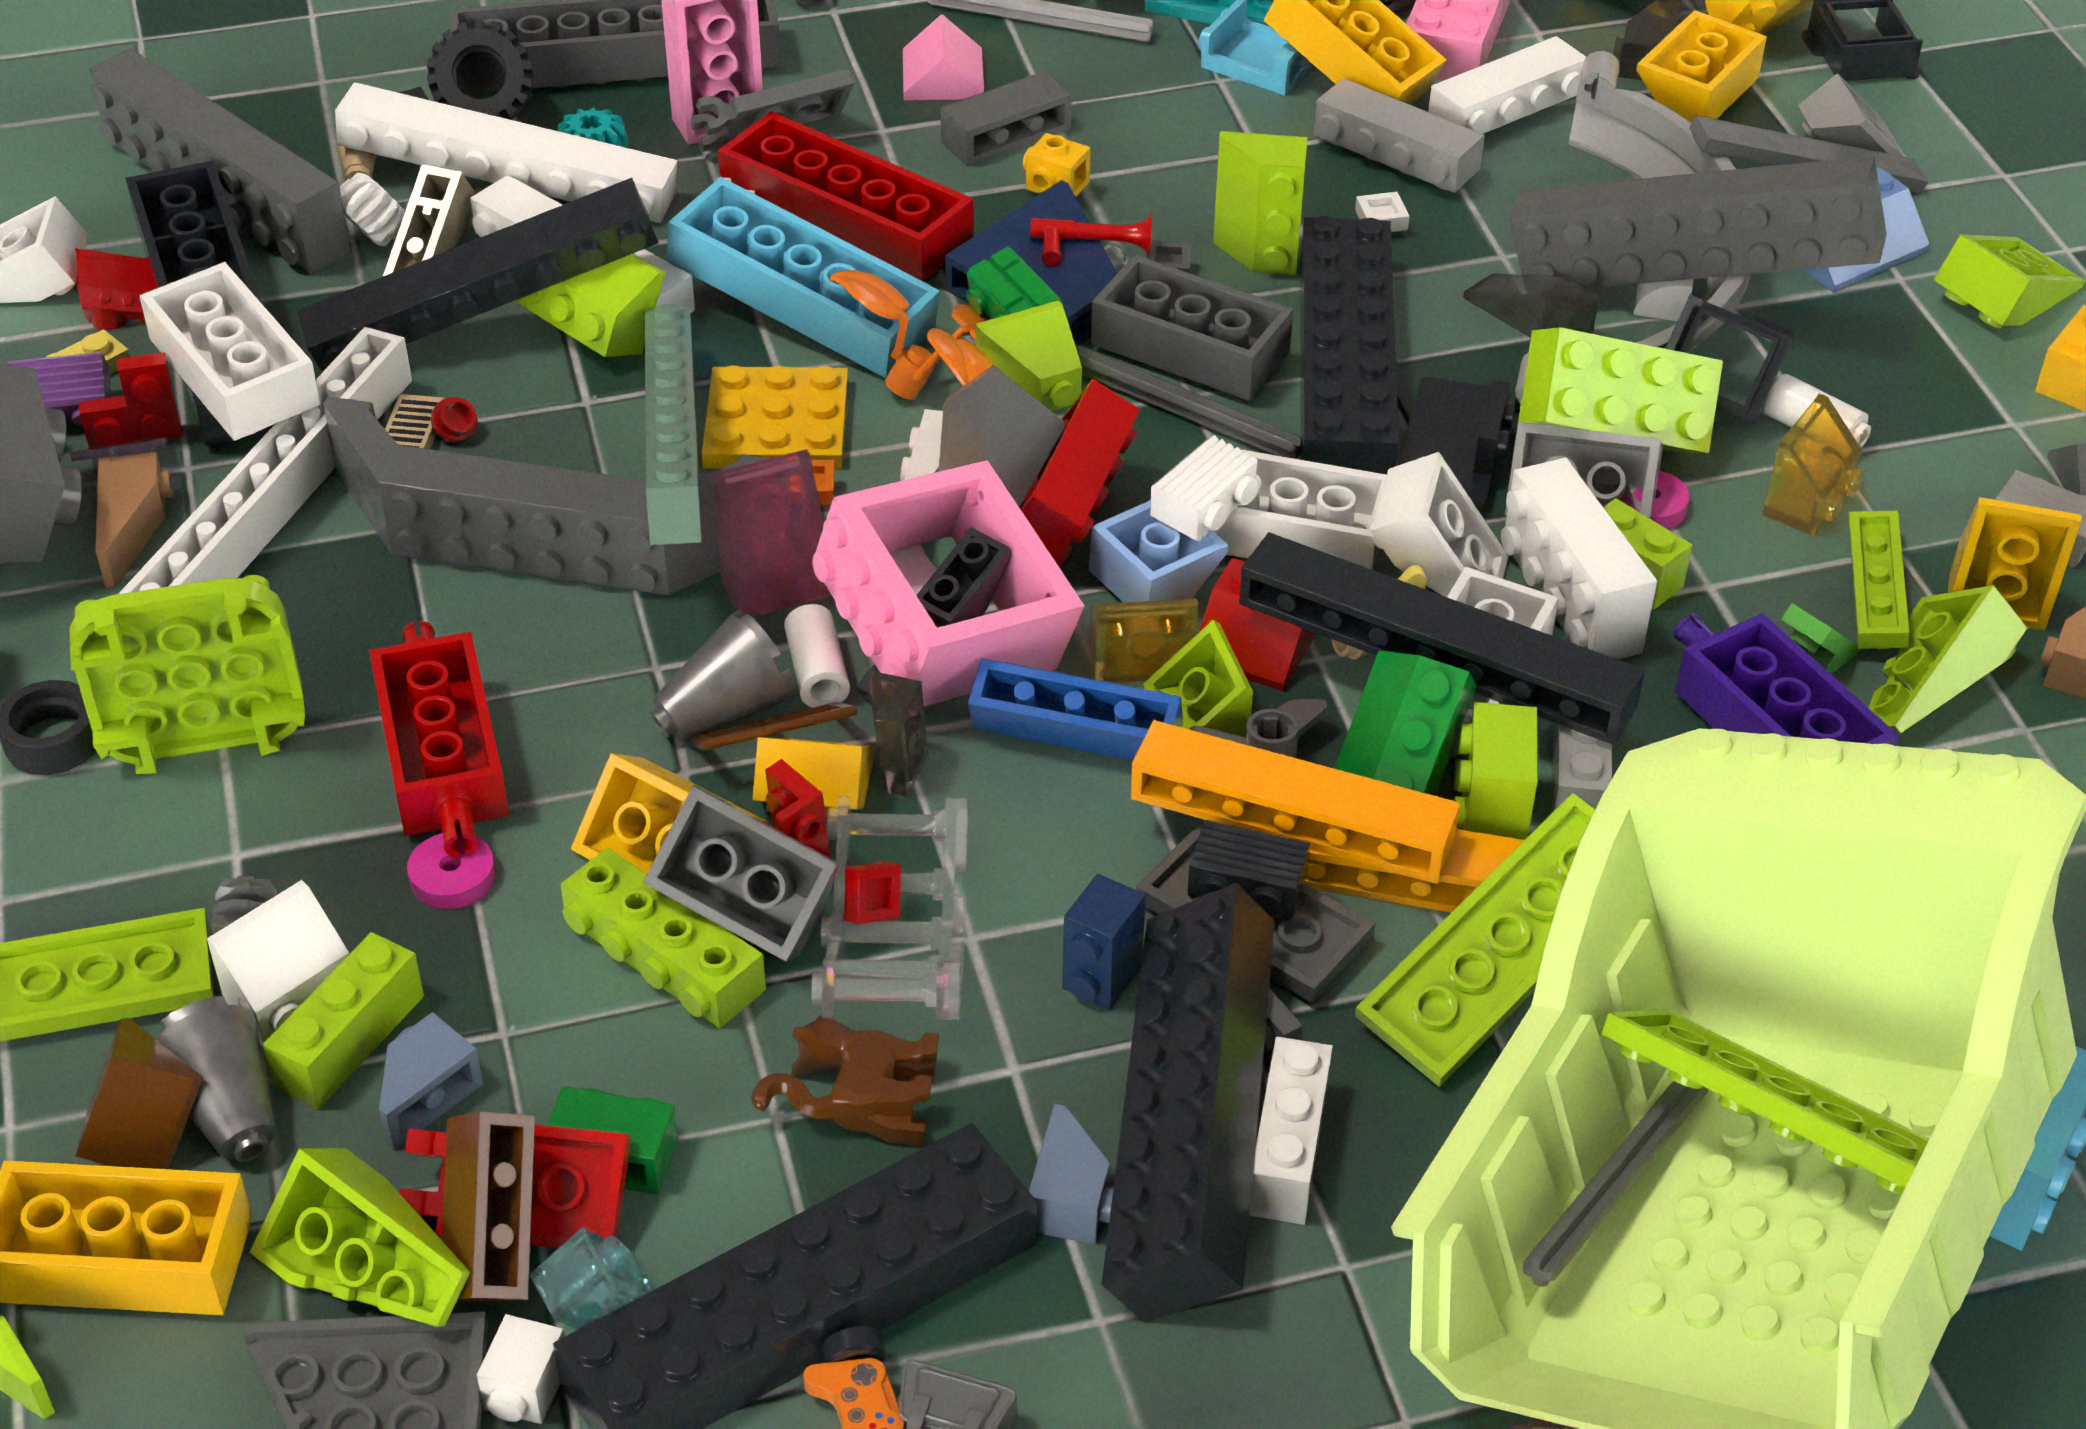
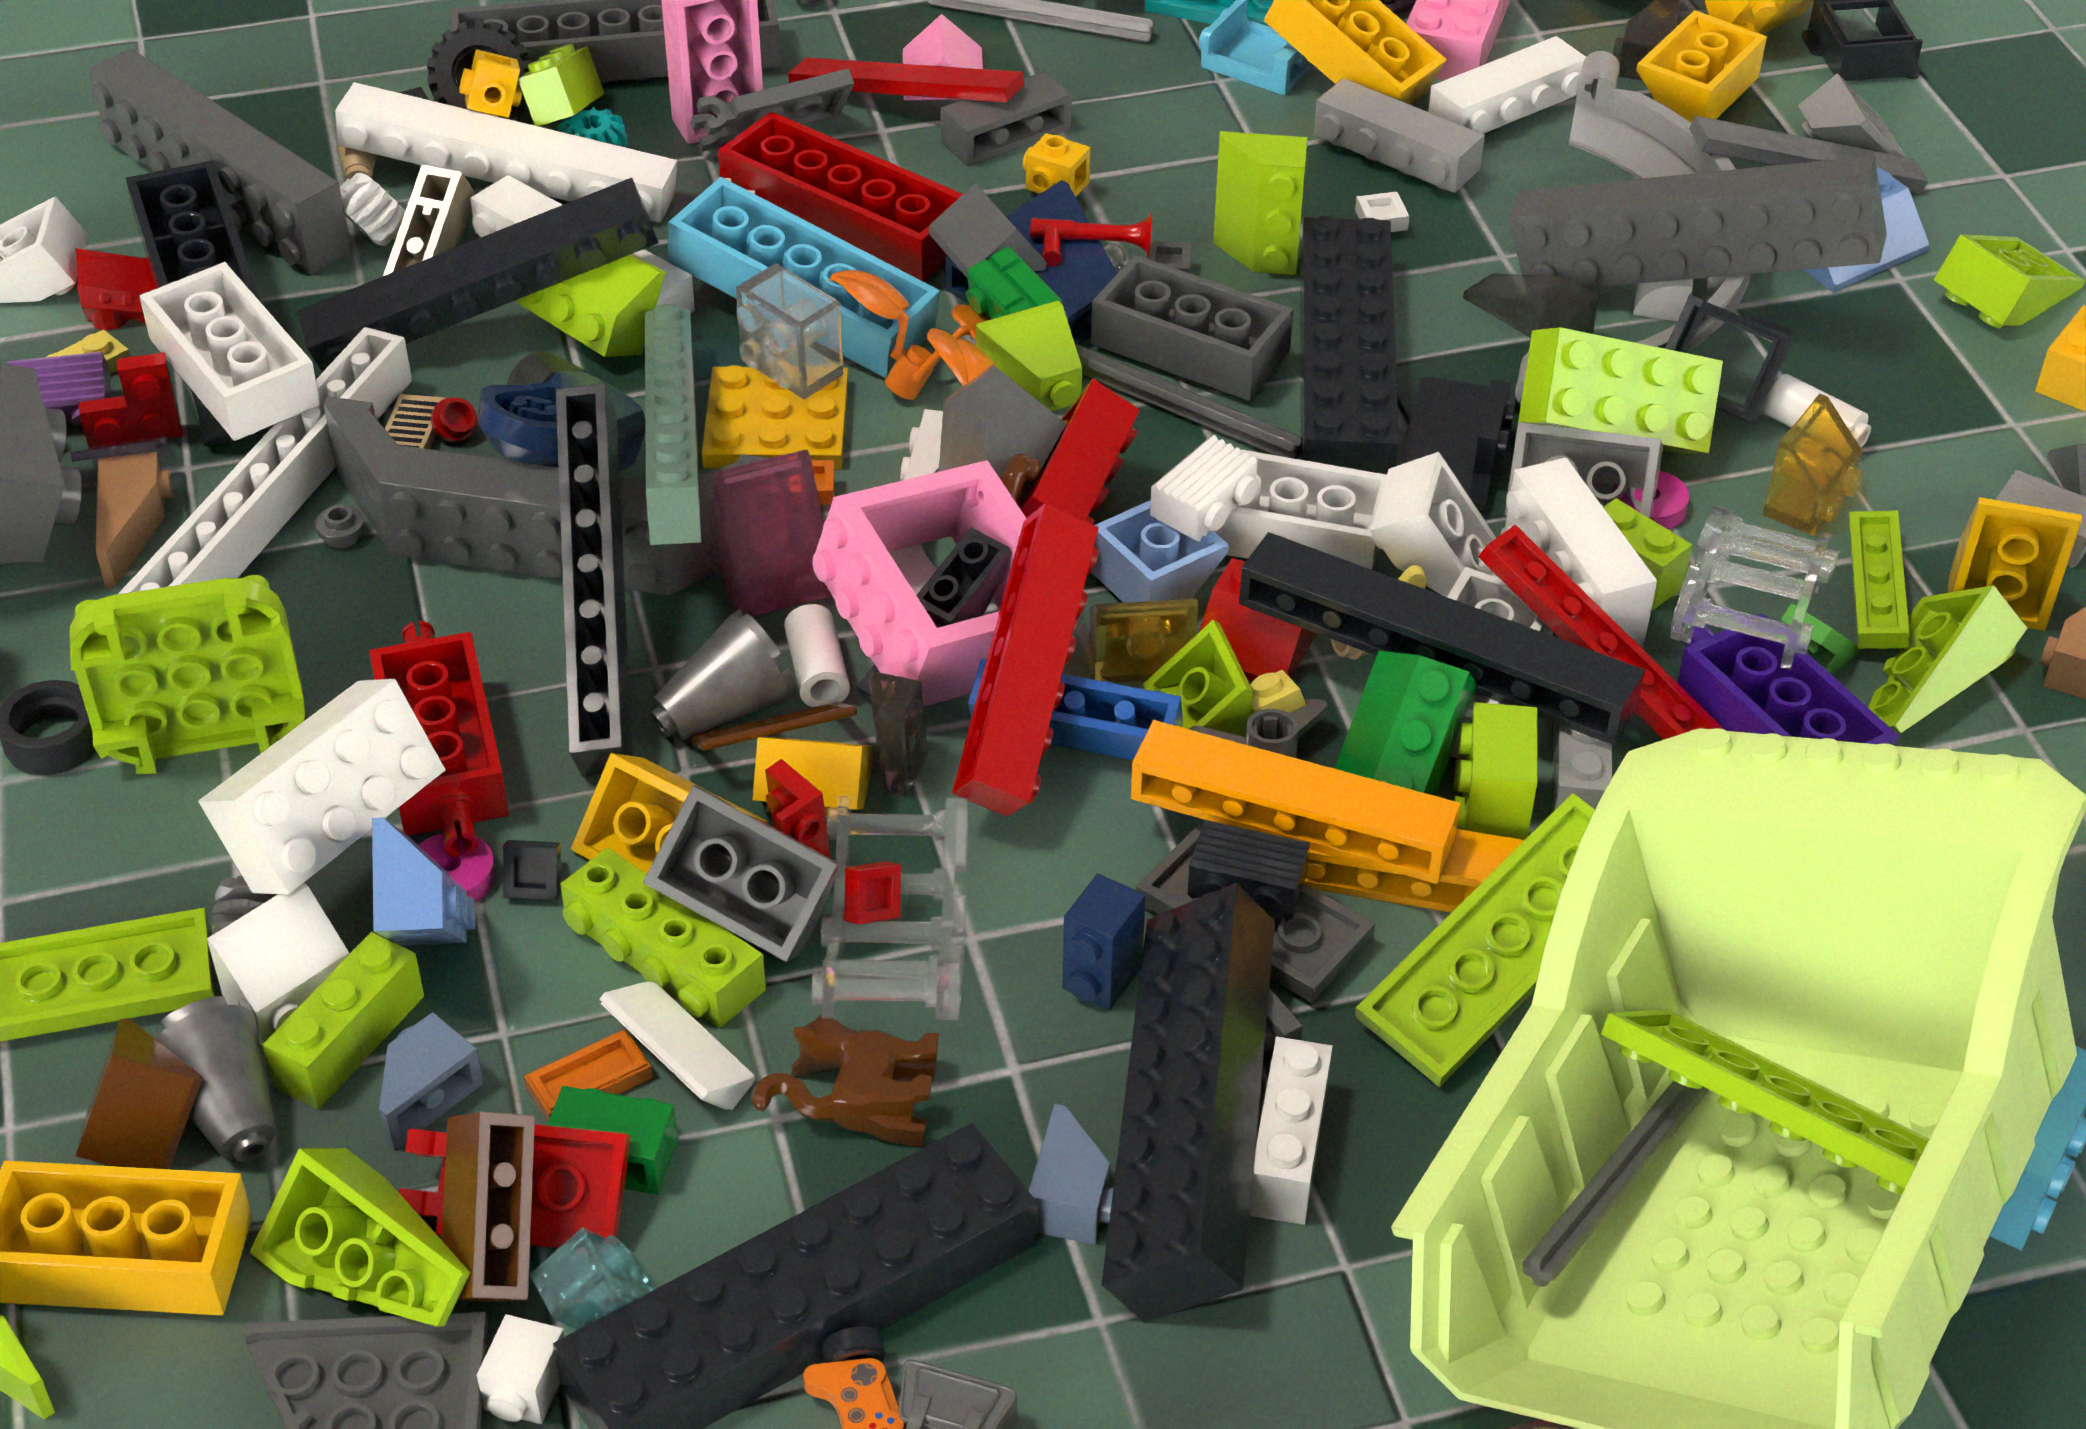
(322, 786): none -> white brick
(340, 525): none -> dark grey plate
(413, 894): none -> medium blue slope
(491, 71): none -> yellow brick
(523, 415): none -> dark blue piece
(531, 869): none -> black tile
(560, 84): none -> lime brick
(593, 578): none -> black brick
(606, 1065): none -> orange tile
(680, 1043): none -> white slope
(790, 331): none -> clear brick
(917, 79): none -> red tile
(977, 229): none -> dark grey slope
(1020, 470): none -> reddish brown arm
(1027, 662): none -> red brick
(1276, 692): none -> light yellow plate
(1582, 622): none -> red plate
(1727, 535): none -> clear fence

